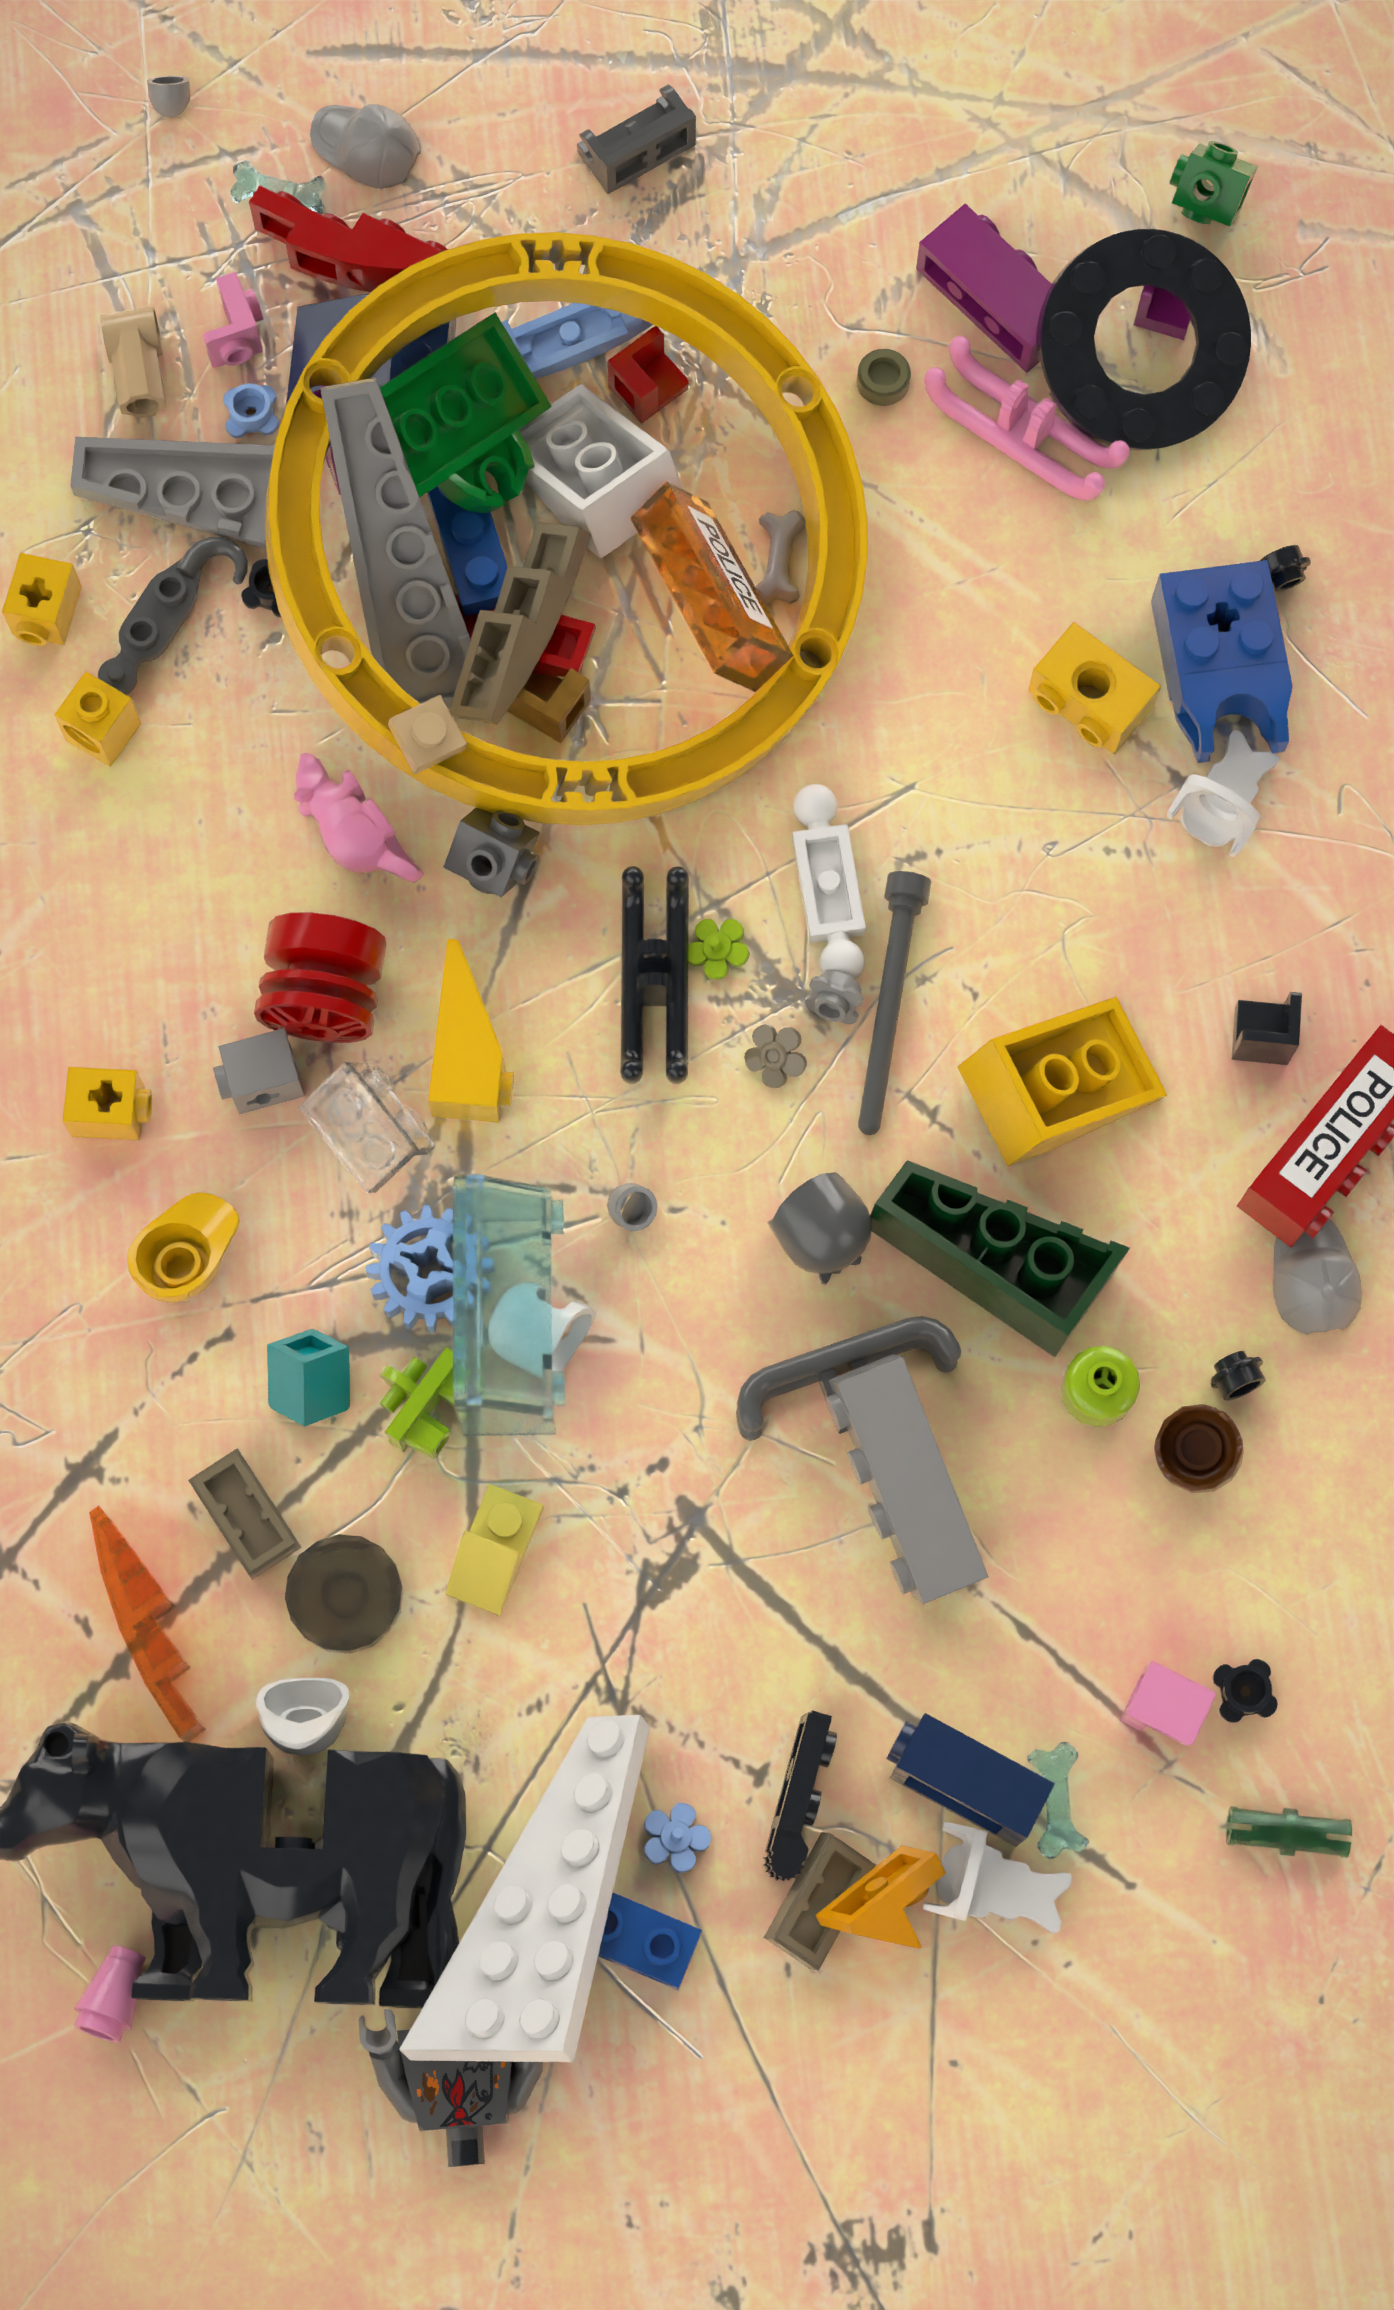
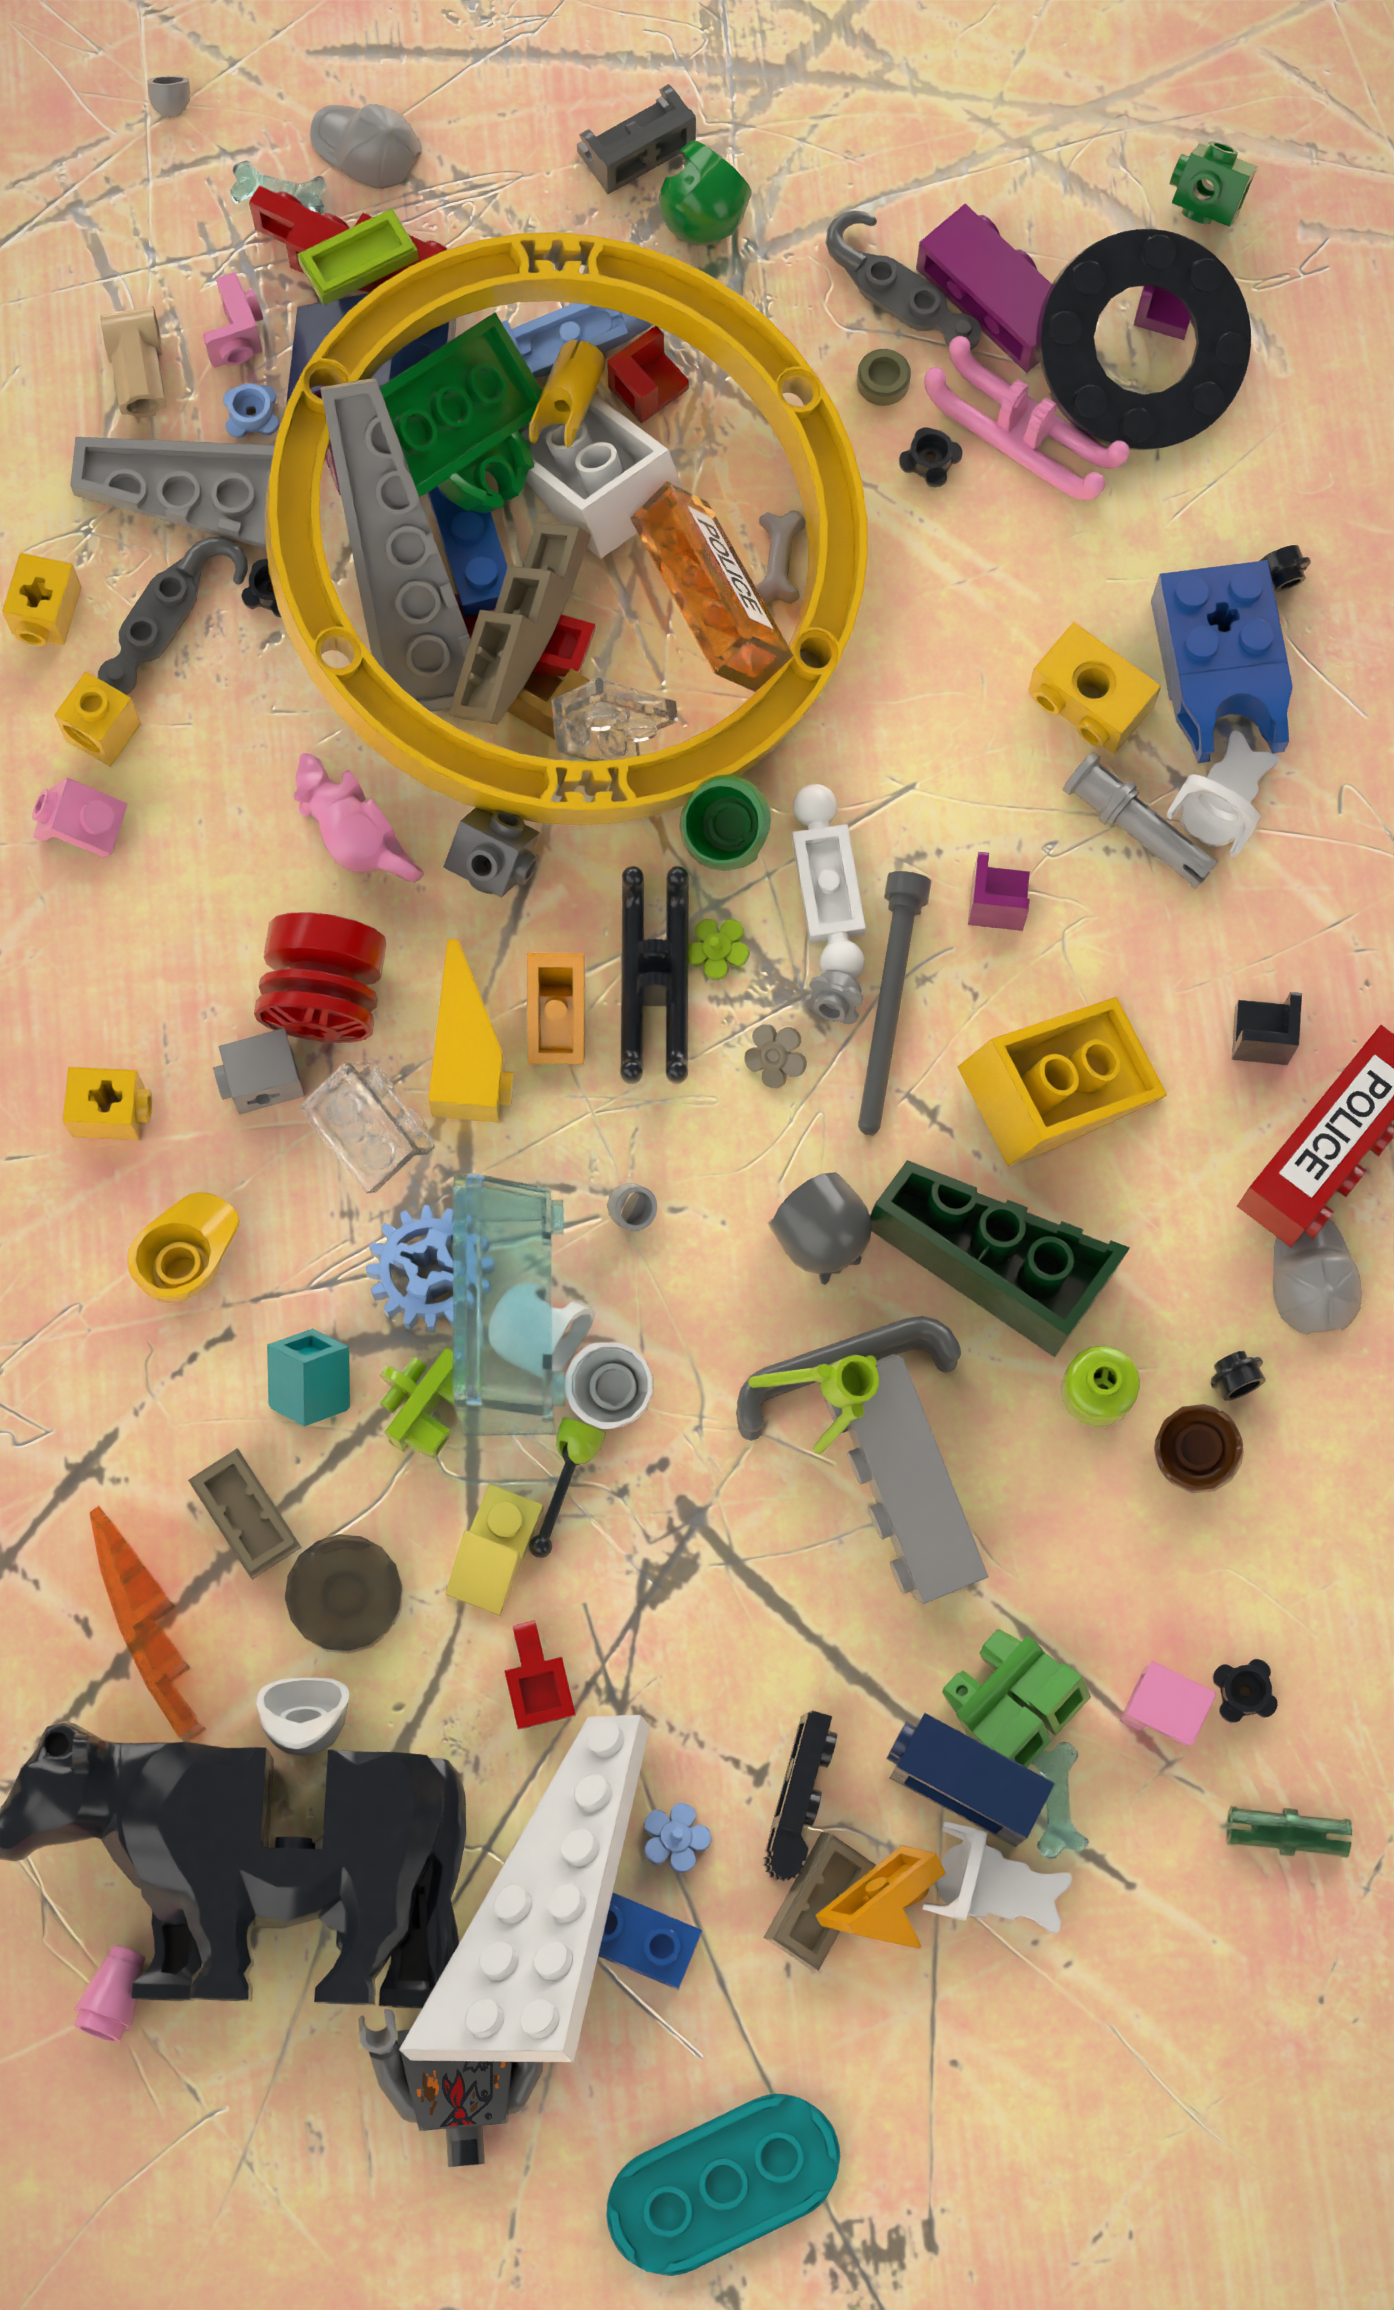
(79, 817): none -> bright pink bracket
(358, 256): none -> lime tile
(427, 734): tan plate -> none
(538, 1687): none -> red plate
(556, 1008): none -> light orange slope
(568, 389): none -> yellow piece
(576, 1445): none -> hinge
(608, 720): none -> clear bracket
(616, 1377): none -> white helmet
(704, 198): none -> green helmet
(723, 2184): none -> teal tile
(725, 823): none -> green helmet
(843, 1384): none -> lime plant
(896, 286): none -> dark grey piece
(931, 442): none -> black plate
(998, 896): none -> magenta panel
(1018, 1699): none -> bright green hips
(1119, 804): none -> light grey pin

